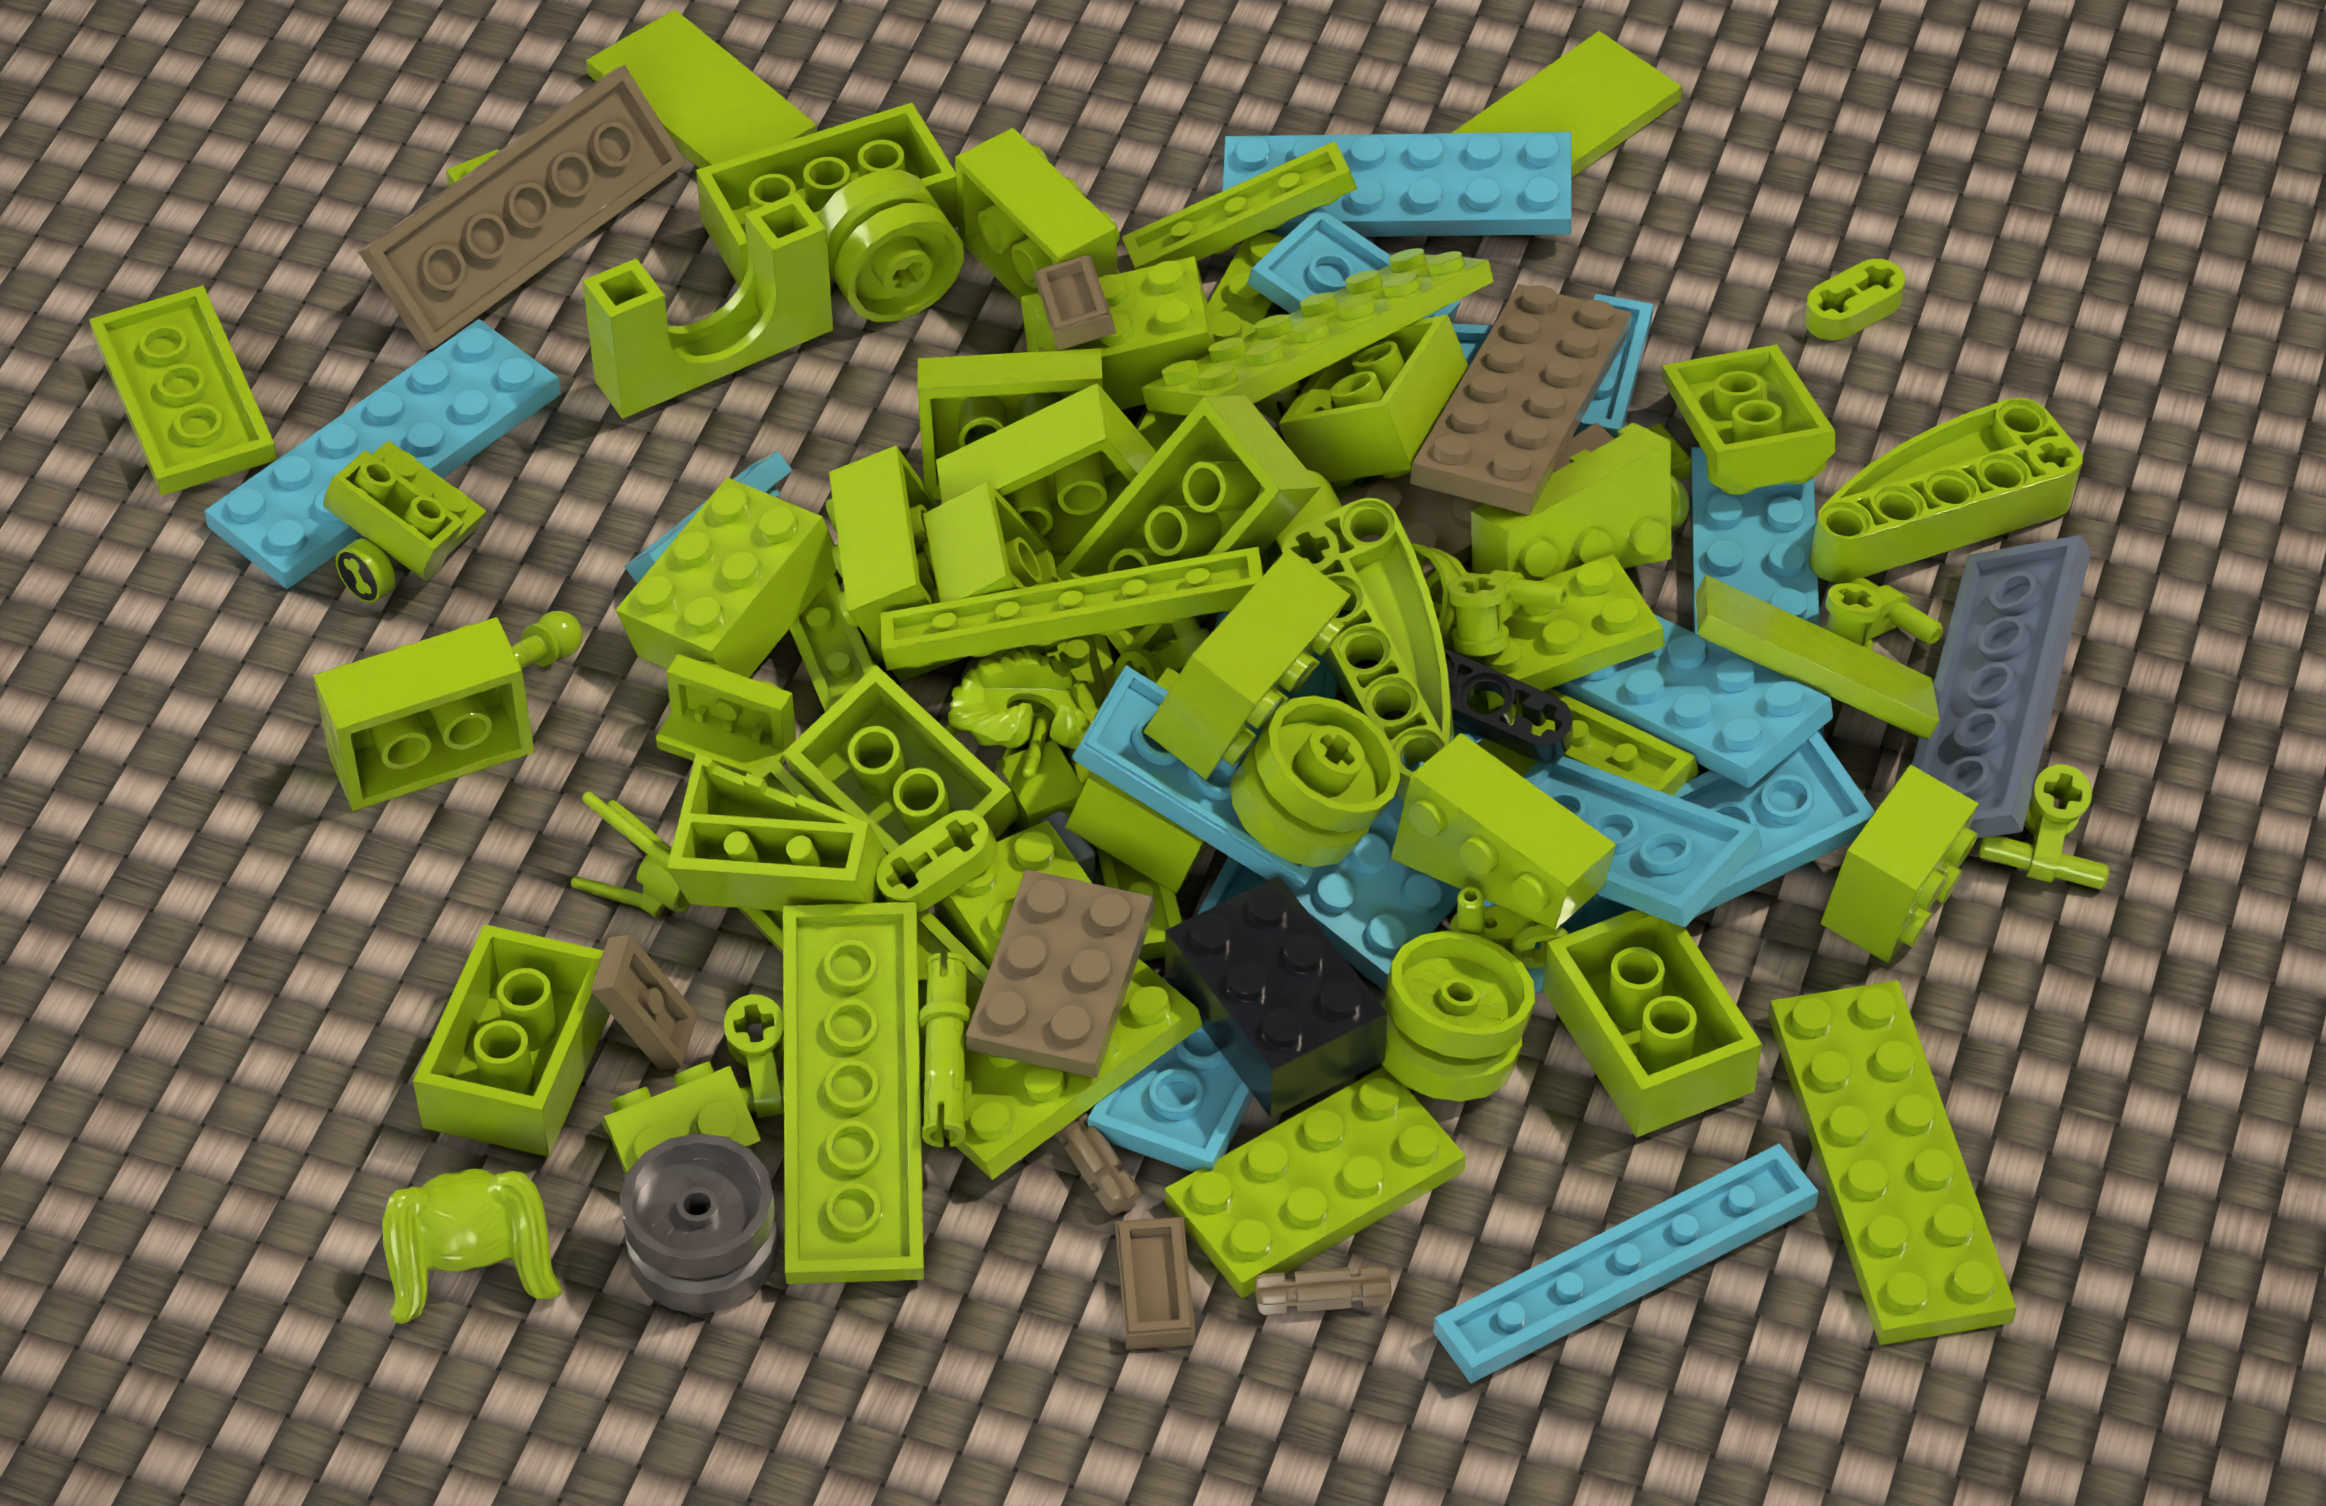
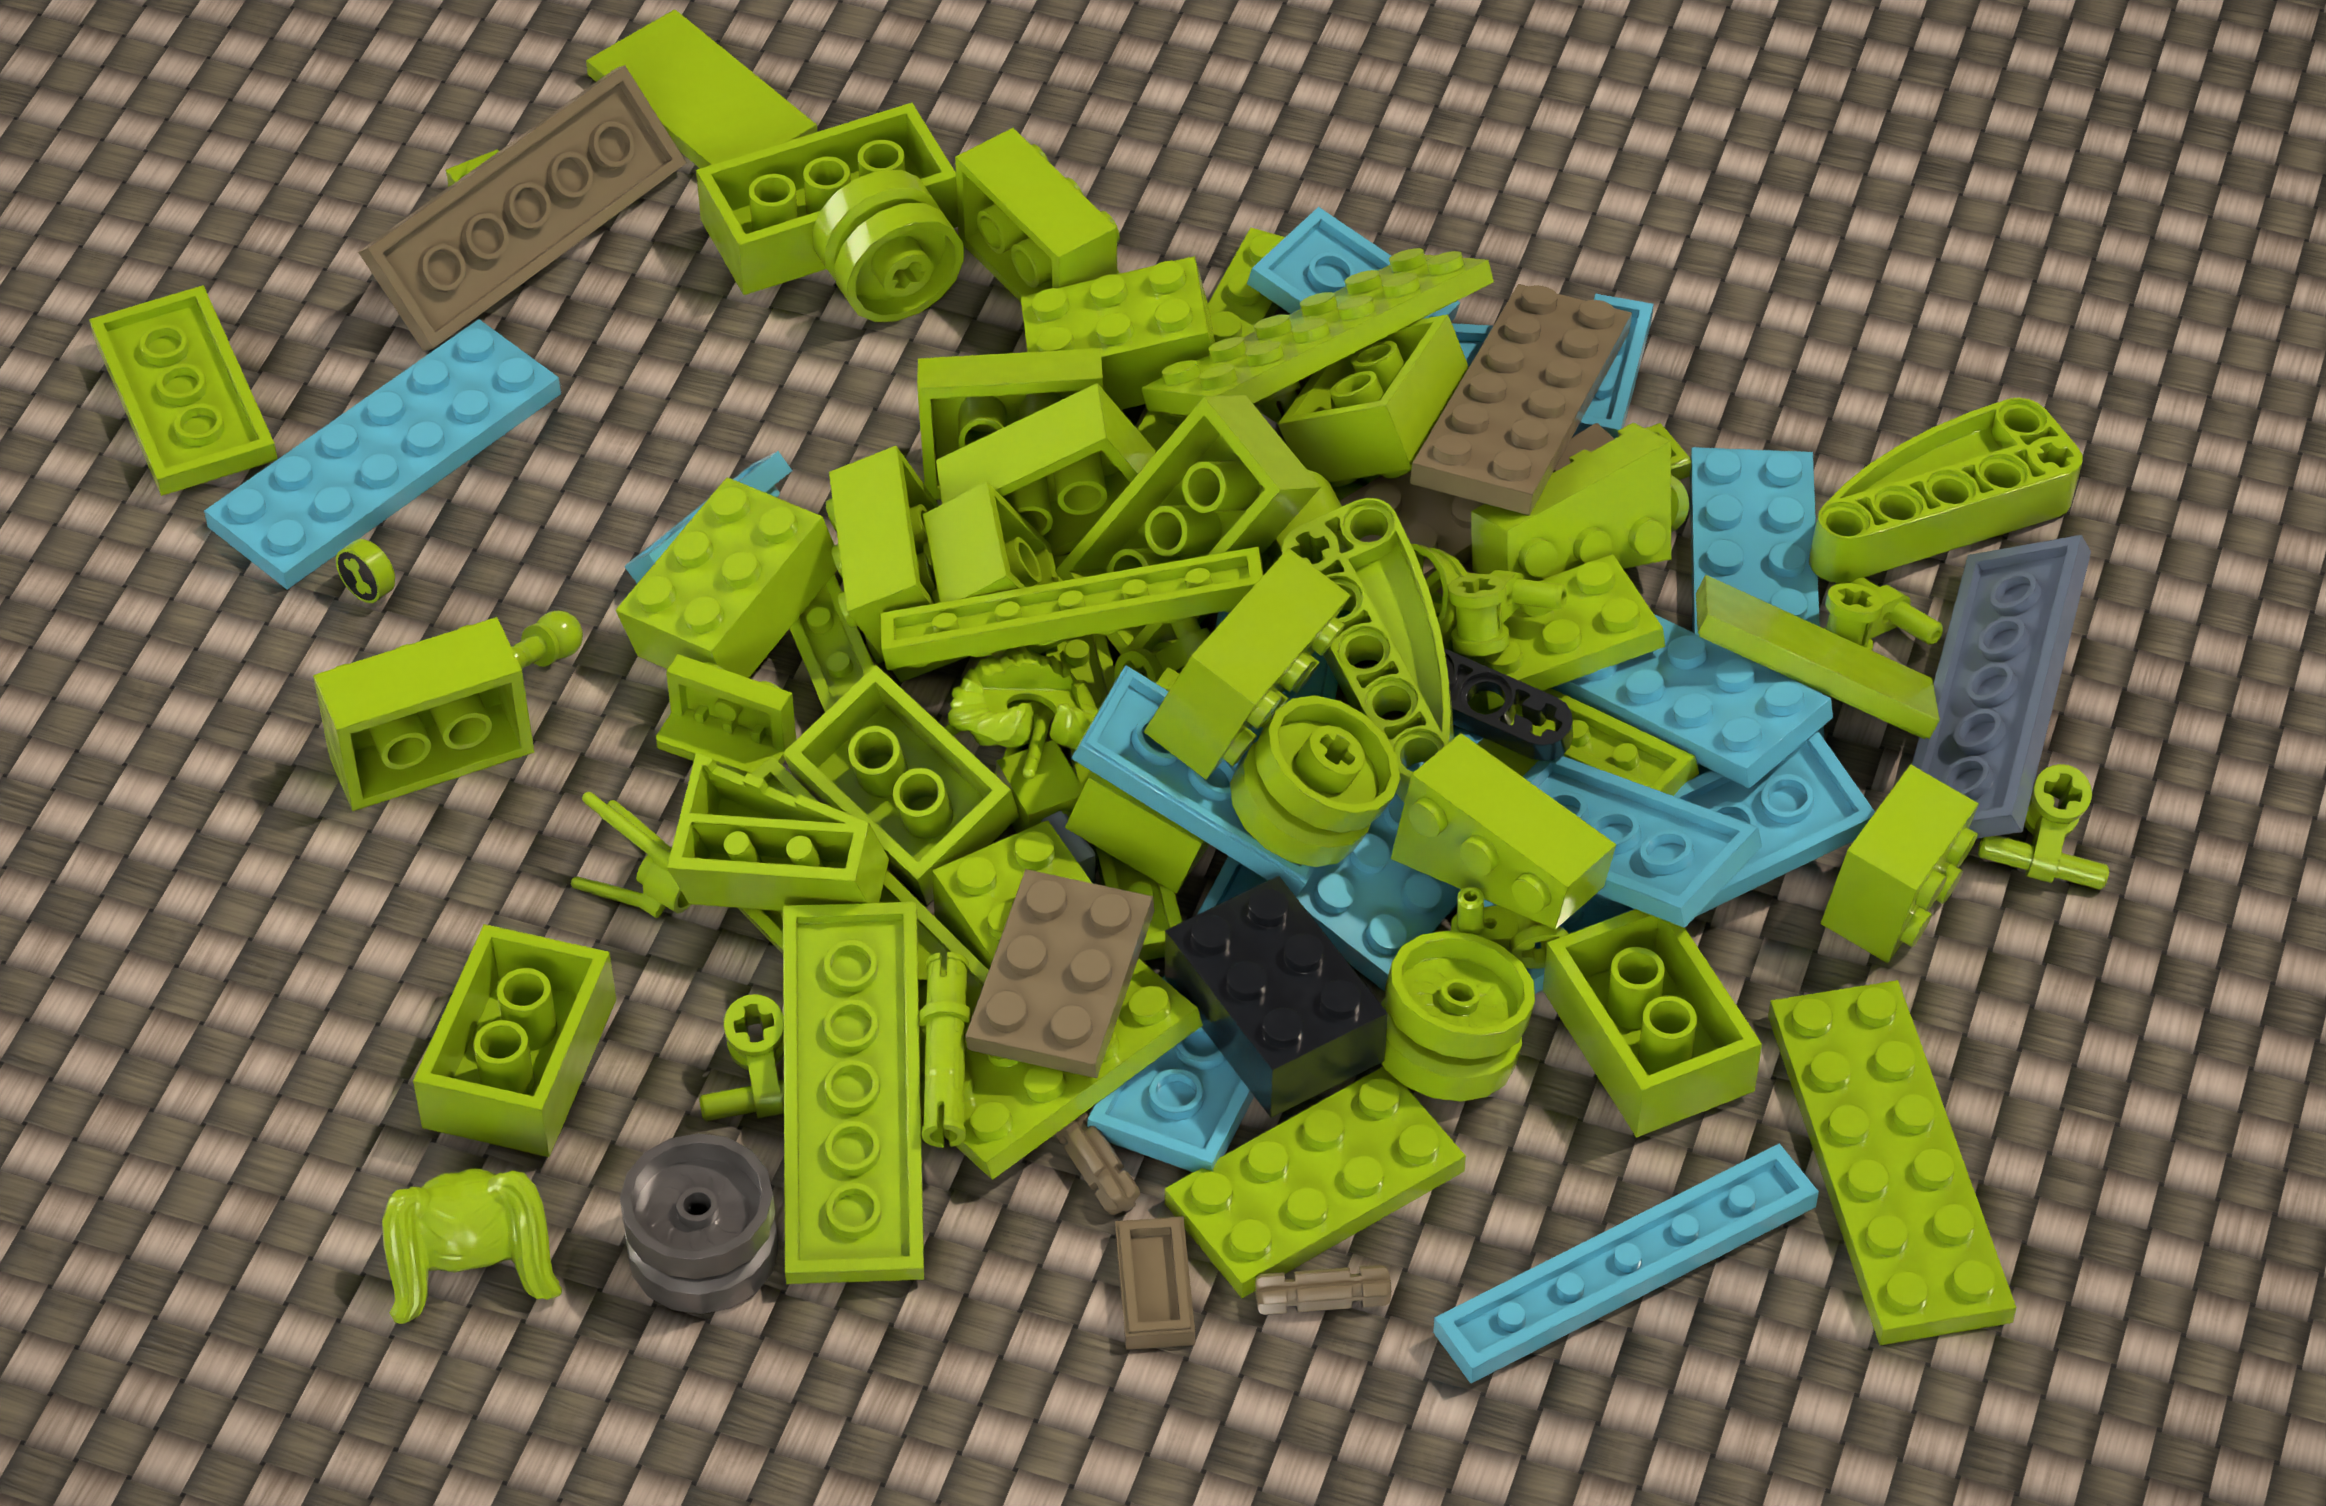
(403, 508): lime brick -> none
(644, 1002): dark tan plate -> none
(699, 1104): lime bracket -> none
(774, 309): lime arch -> none
(937, 860): lime beam -> none
(1074, 302): dark tan tile -> none
(1244, 209): lime plate -> none
(1430, 181): medium azure plate -> none
(1592, 92): lime tile -> none
(1751, 418): lime slope -> none
(1850, 293): lime beam -> none

